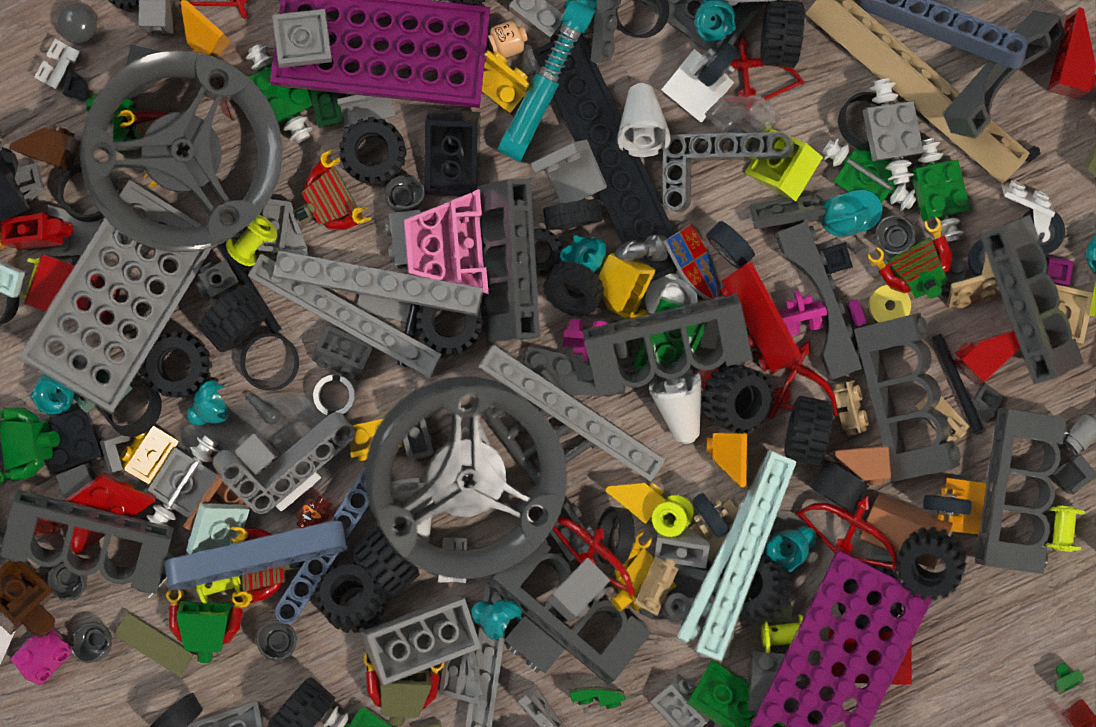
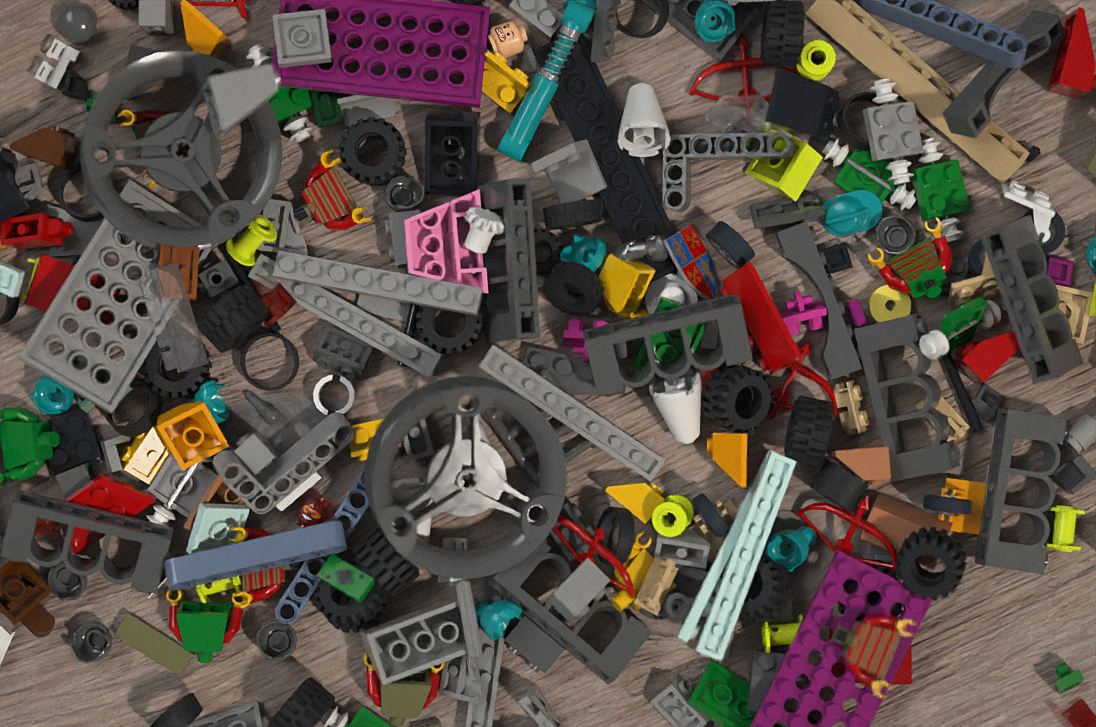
(41, 656): dark pink bracket -> none
(123, 134): green slope -> none
(175, 311): none -> clear windscreen
(188, 264): none -> dark orange plate
(191, 433): none -> light orange slope
(238, 95): none -> light grey slope
(278, 301): none -> clear red panel
(346, 578): none -> green tile
(468, 618): none -> light grey axle
(483, 227): none -> white gear
(606, 696): green slope -> none
(701, 80): white plate -> none
(802, 107): none -> black slope
(823, 52): none -> neon yellow hose
(871, 648): none -> torso
(959, 327): none -> plate

